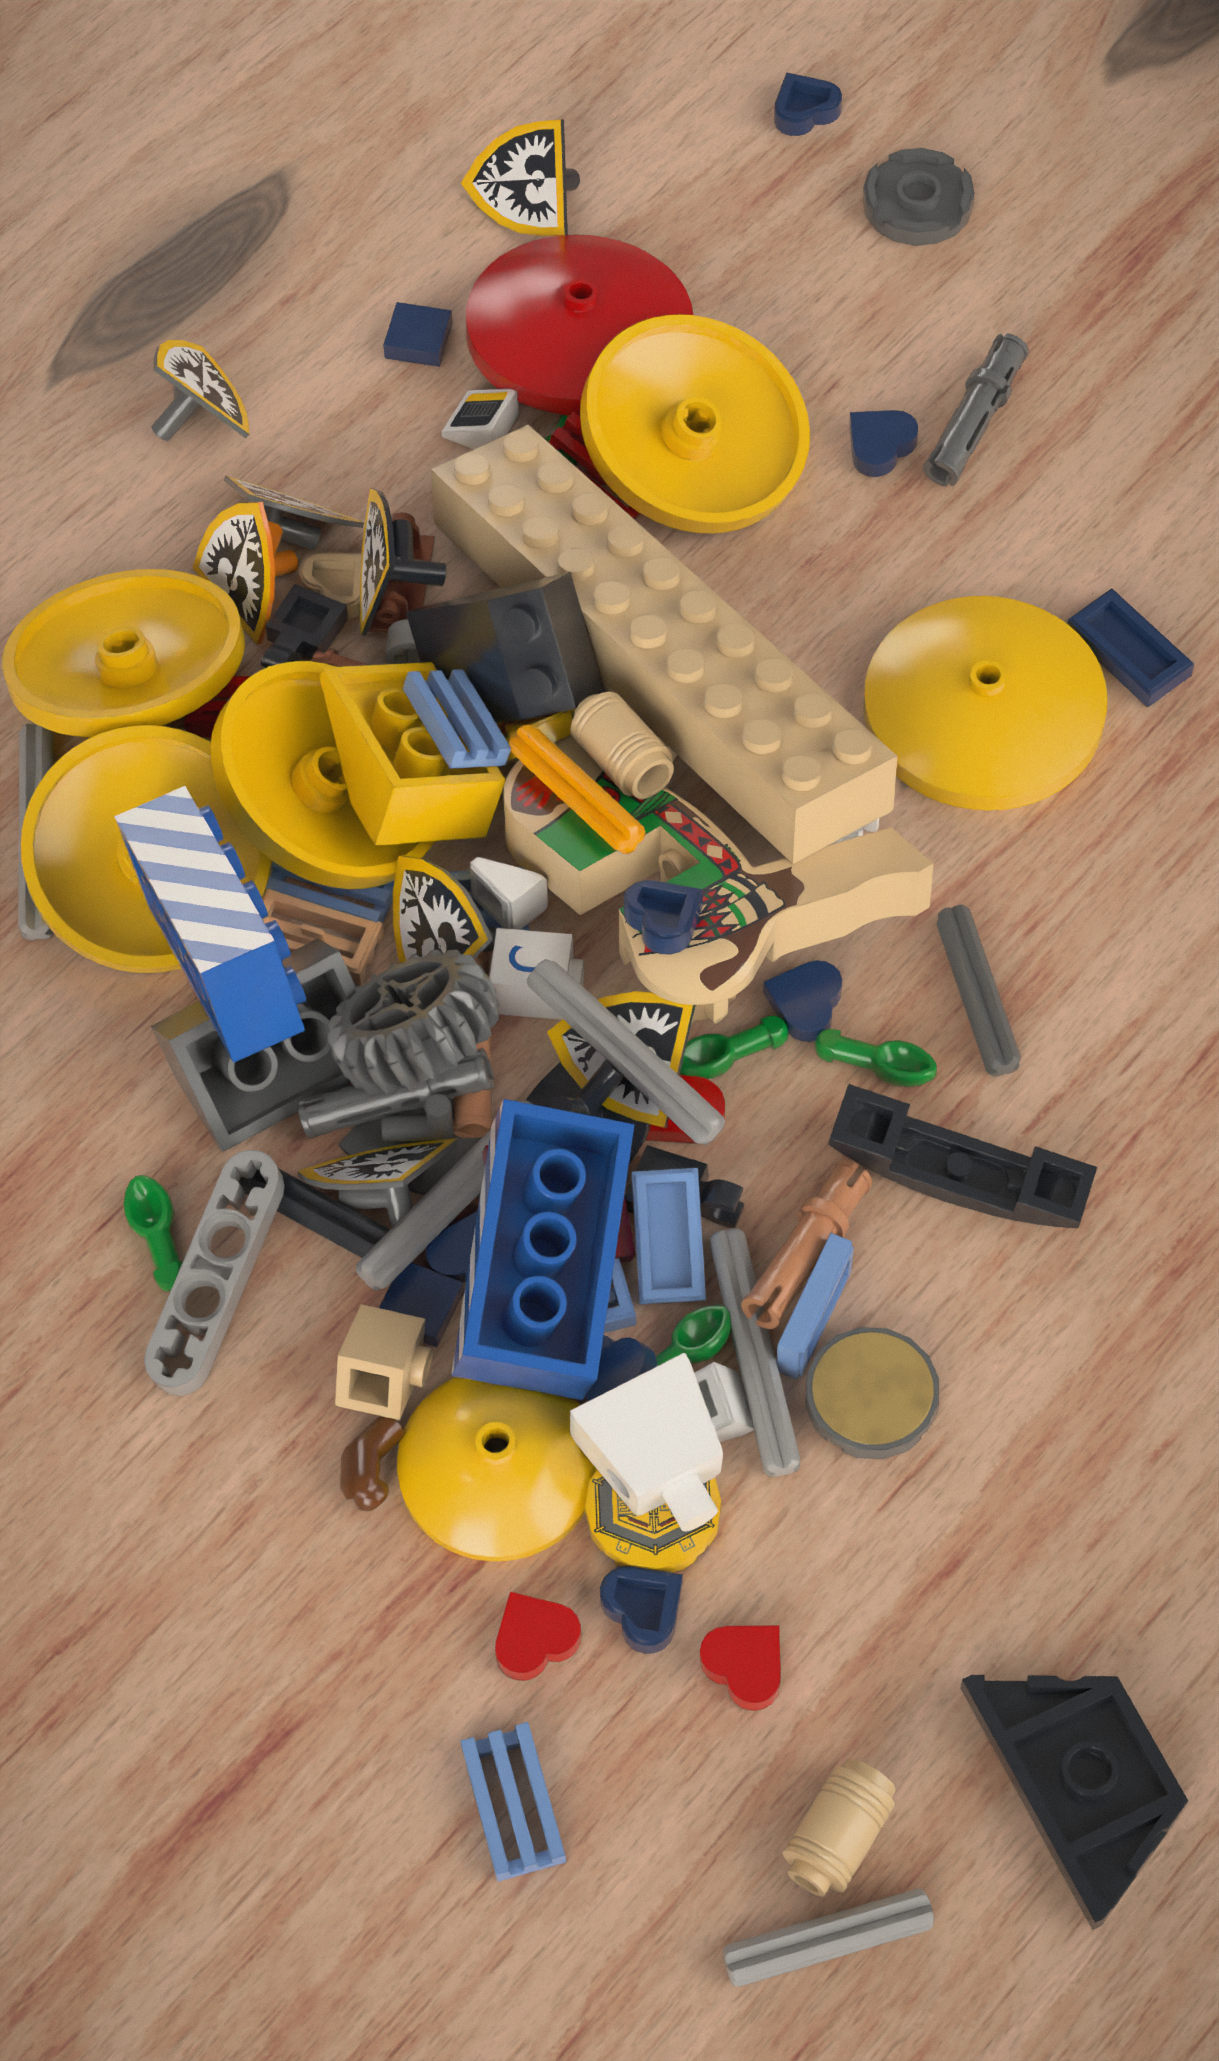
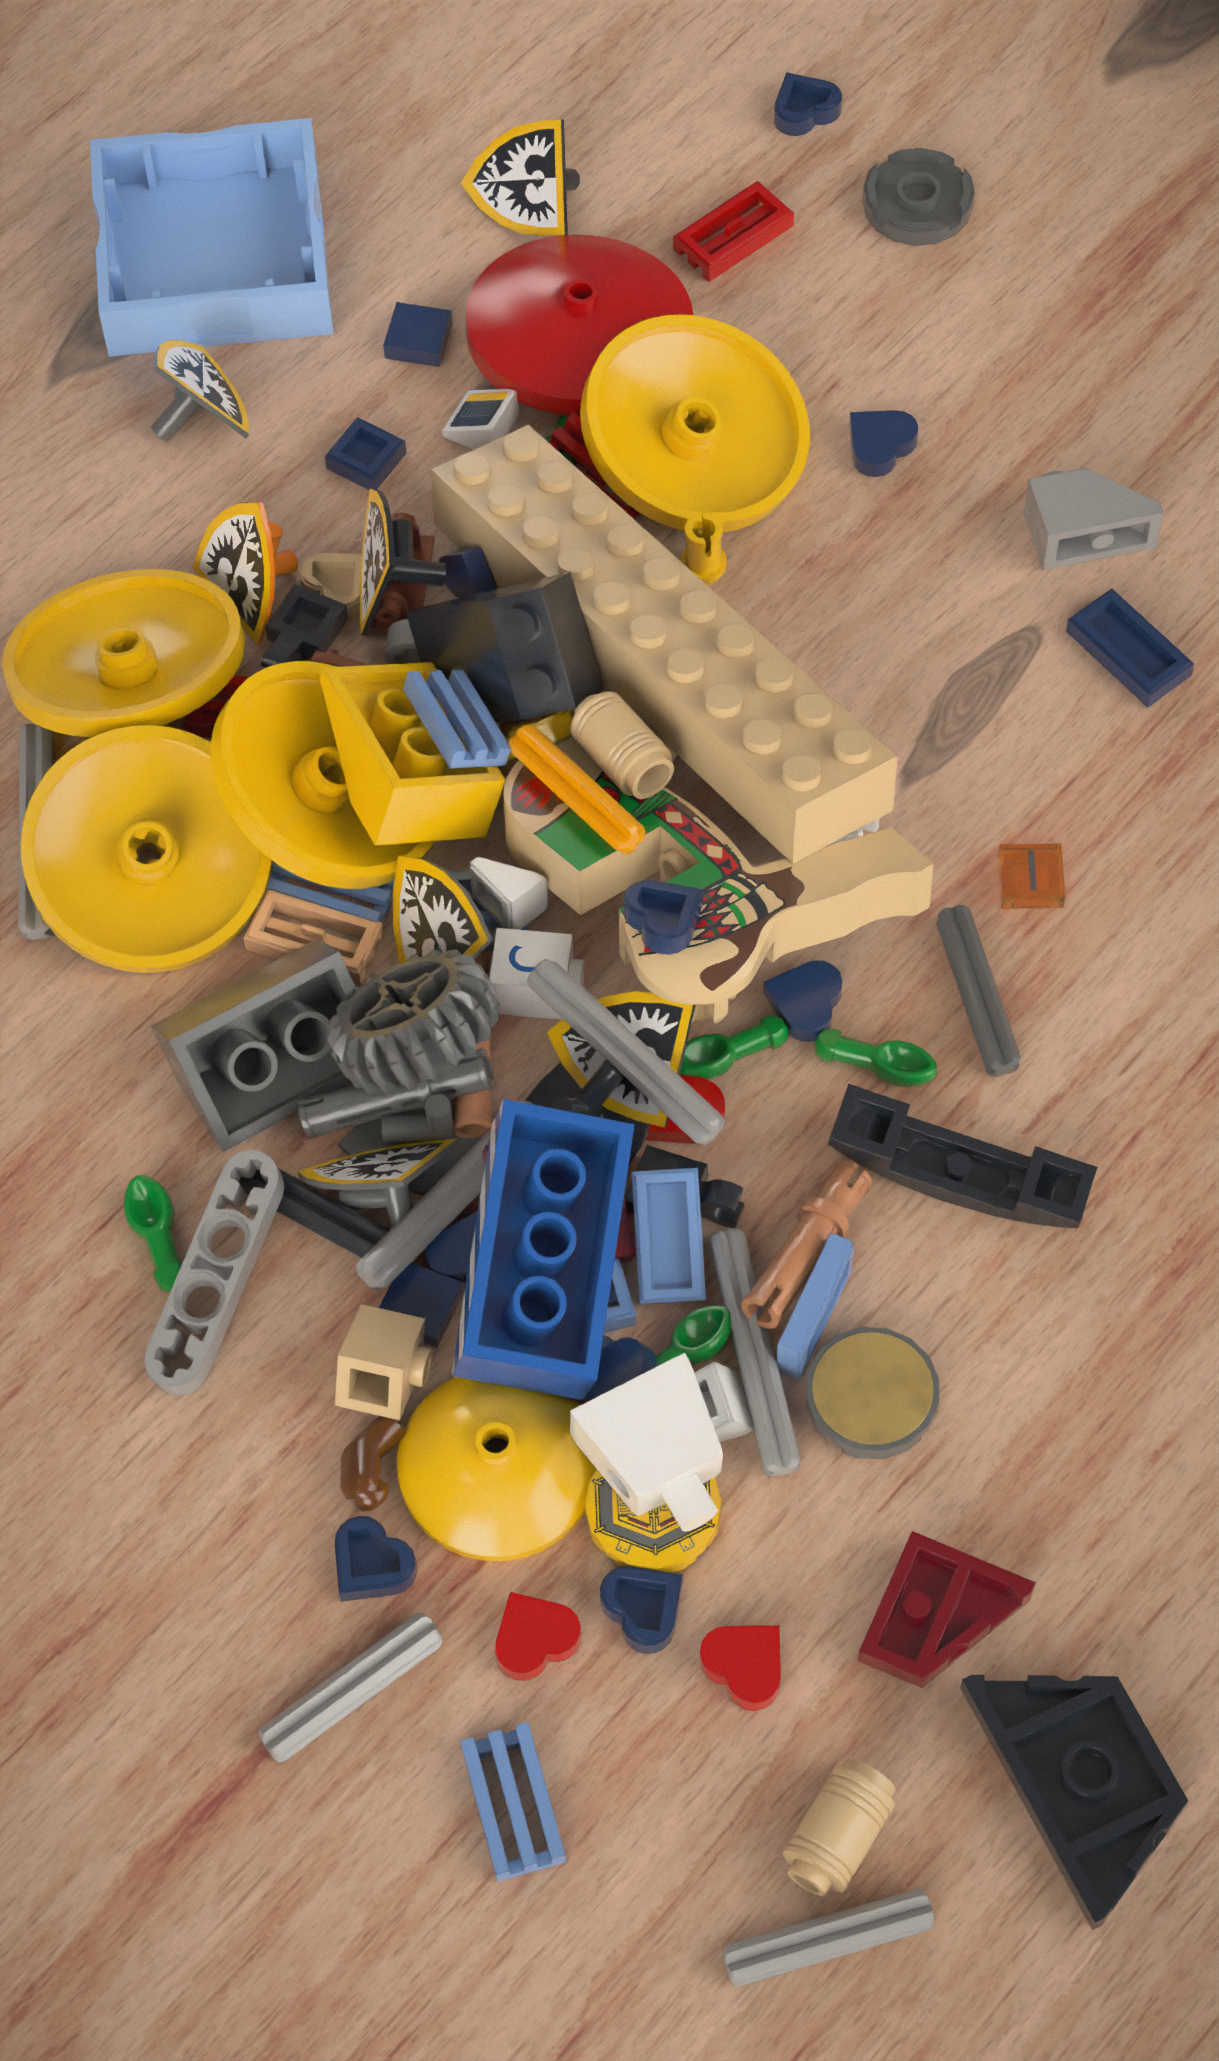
(210, 237): none -> light blue tile
(214, 922): blue brick -> none
(277, 502): dark grey shield -> none
(350, 1687): none -> light grey axle
(365, 454): none -> dark blue tile
(370, 1561): none -> dark blue tile
(467, 572): none -> dark blue tile
(703, 548): none -> yellow pin
(741, 234): none -> red tile
(938, 1610): none -> dark red wing
(985, 392): dark grey pin -> none
(986, 702): yellow dish -> none
(1031, 876): none -> clear orange tile
(1087, 518): none -> light grey slope

